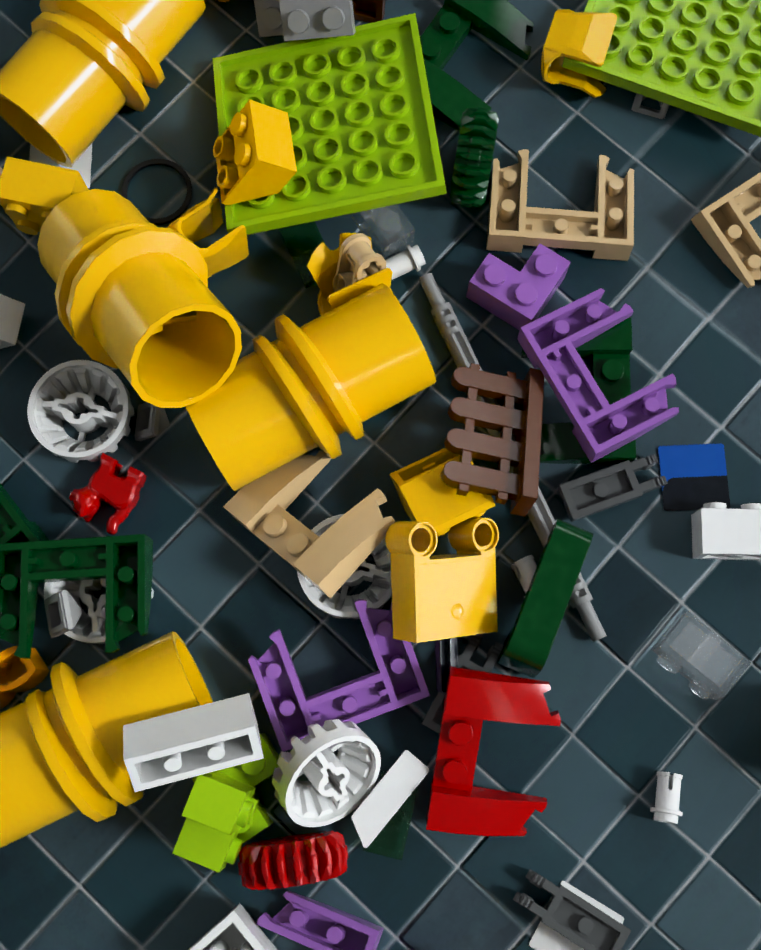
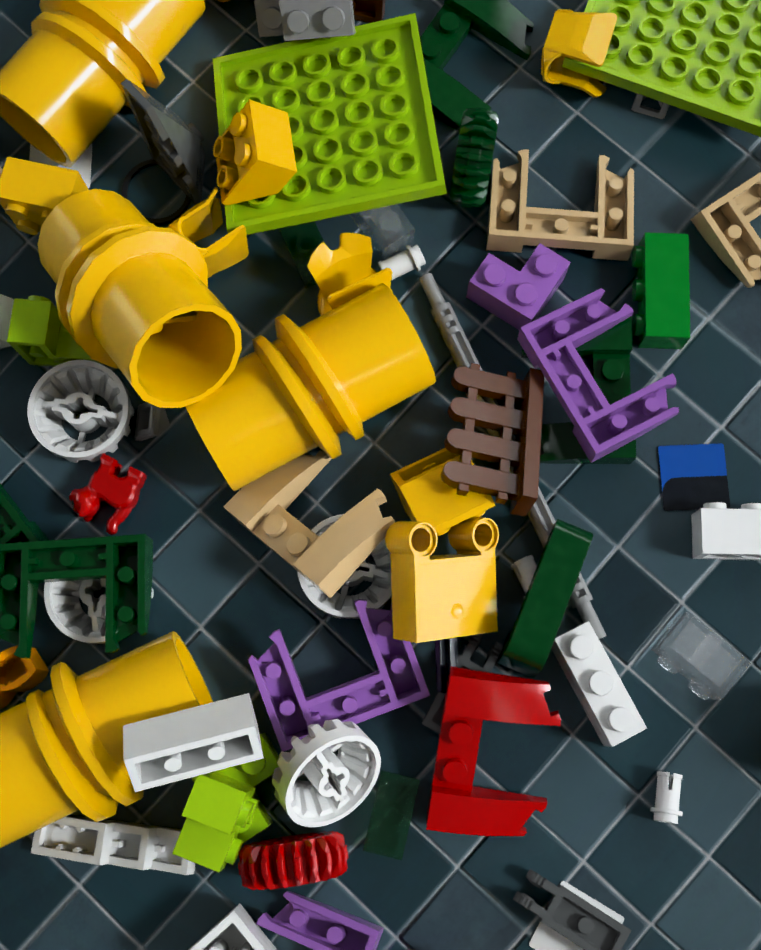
(40, 334): none -> lime brick
(61, 613): light grey slope -> none
(112, 844): none -> white slope
(169, 141): none -> dark grey wedge
(356, 261): tan piece -> none
(388, 796): white sticker -> none
(597, 685): none -> white brick
(608, 488): dark grey hinge -> none
(662, 291): none -> green brick

